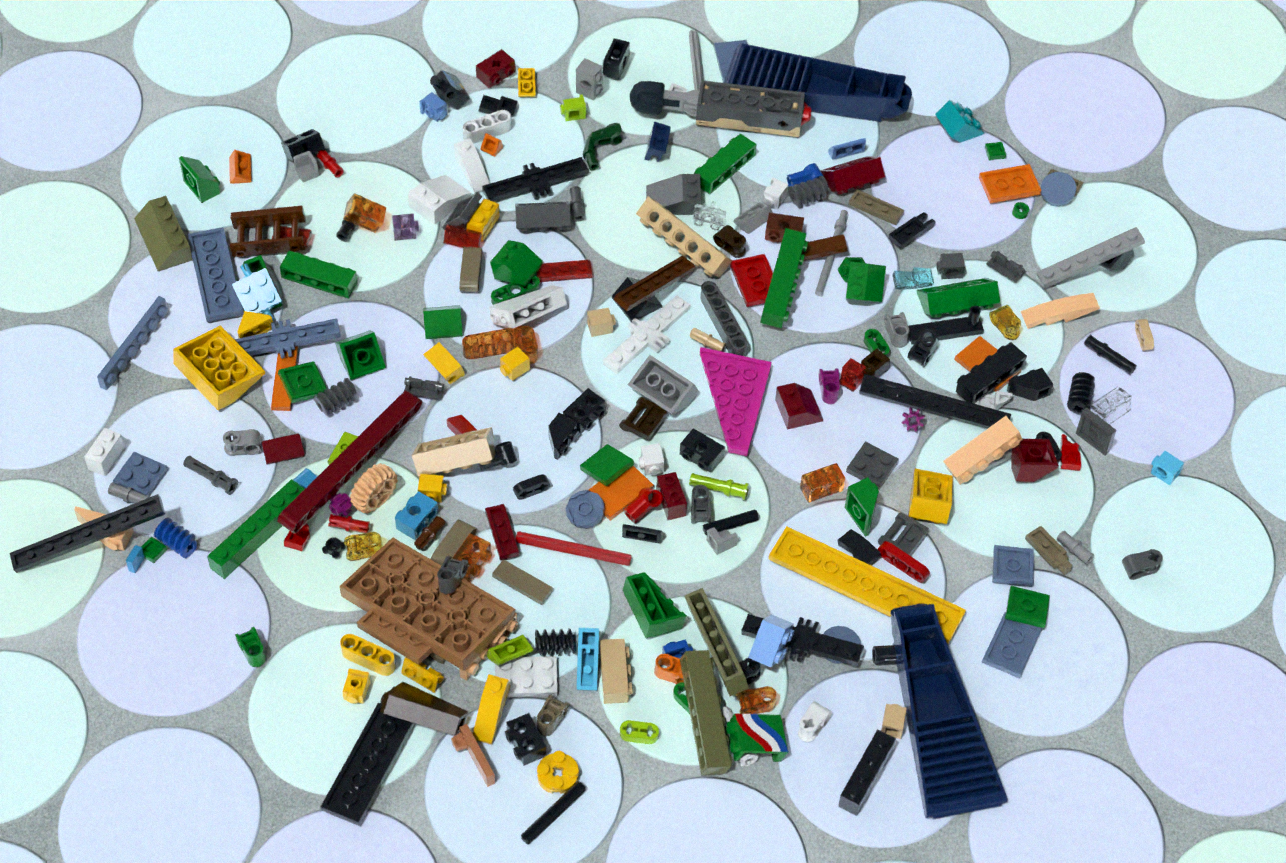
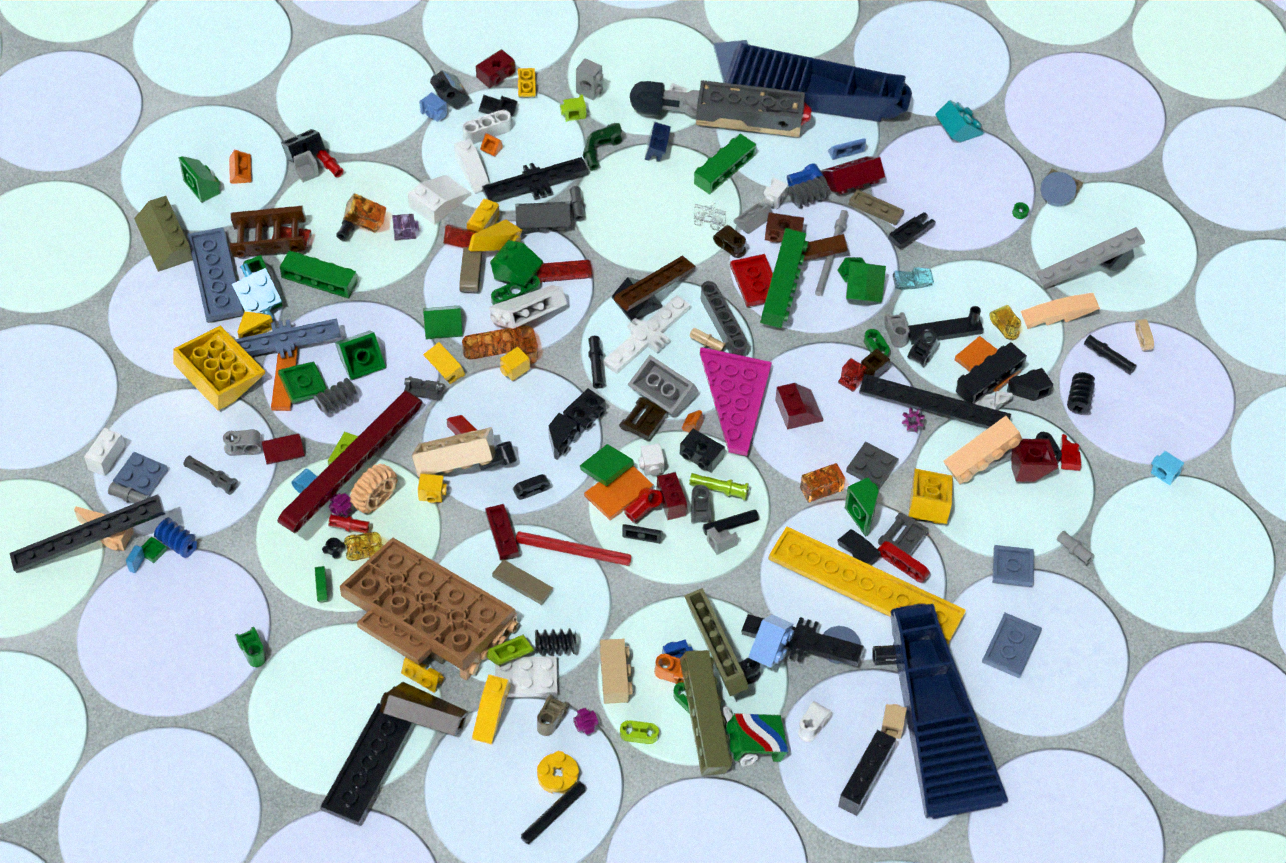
(132, 343): sand blue plate -> none
(252, 532): green brick -> none
(298, 540): red slope -> none
(321, 583): none -> green beam
(356, 686): yellow brick -> none
(371, 662): yellow beam -> none
(412, 524): dark azure brick -> none
(429, 533): reddish brown axle -> none
(451, 574): dark grey piece -> none
(452, 541): dark tan beam -> none
(462, 212): dark grey plate -> none
(466, 740): nougat hinge -> none
(474, 559): clear orange brick -> none
(495, 236): none -> yellow slope
(529, 738): black brick -> none
(585, 509): sand blue tile -> none
(585, 721): none -> magenta gear
(587, 658): medium azure slope -> none
(595, 355): none -> black pin
(600, 322): tan brick -> none
(616, 58): black brick -> none
(650, 607): green wedge -> none
(677, 193): dark grey slope -> none
(693, 420): none -> orange slope
(695, 59): light grey axle -> none
(718, 261): tan brick -> none
(755, 702): clear orange piece -> none
(829, 385): magenta piece -> none
(951, 266): dark grey brick -> none
(959, 296): green slope -> none
(995, 151): green tile -> none
(1007, 268): dark grey hinge -> none
(1009, 183): orange plate -> none
(1027, 606): green tile -> none
(1049, 549): dark tan hinge -> none
(1096, 431): dark grey tile -> none
(1112, 405): clear hinge -> none
(1142, 563): dark grey piece -> none

